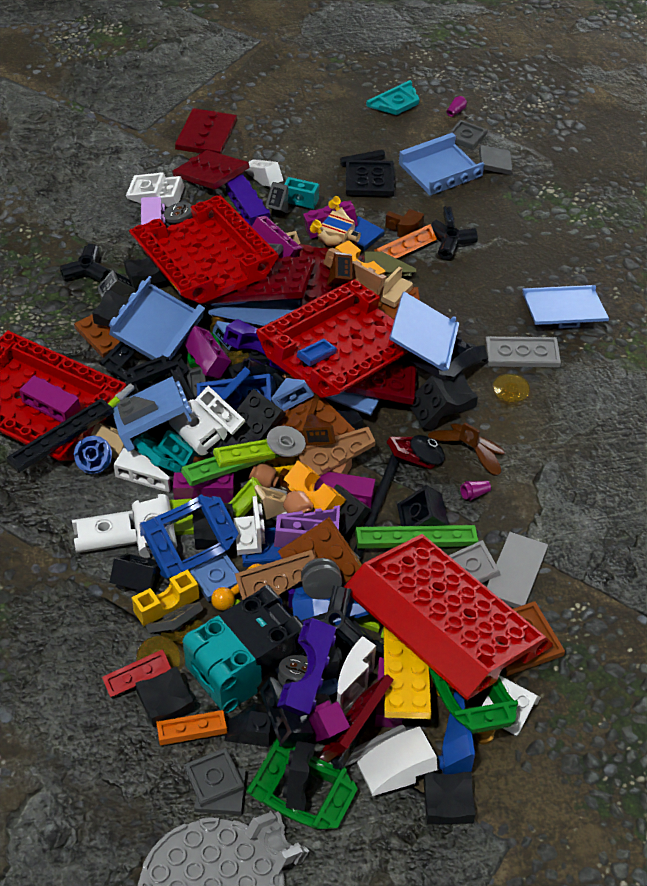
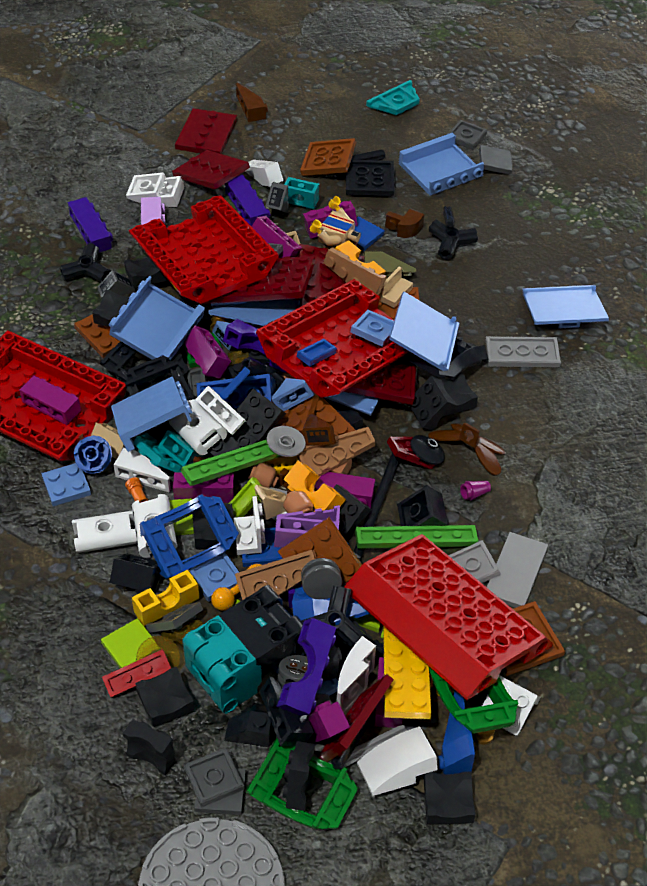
(59, 435): black tile -> none
(65, 484): none -> medium blue plate
(90, 224): none -> dark purple brick
(121, 395): light grey piece -> none
(125, 642): none -> lime tile
(135, 408): dark grey wing -> none
(135, 488): none -> orange pin
(149, 745): none -> black brick
(177, 213): dark grey head -> none
(191, 727): orange plate -> none
(243, 453): lime tile -> none
(251, 104): none -> reddish brown slope
(270, 833): light grey piece -> none
(328, 157): none -> dark orange plate
(340, 269): reddish brown slope -> none
(373, 328): none -> medium blue plate
(409, 242): orange plate -> none
(457, 105): magenta cone -> none
(511, 387): clear yellow dish -> none

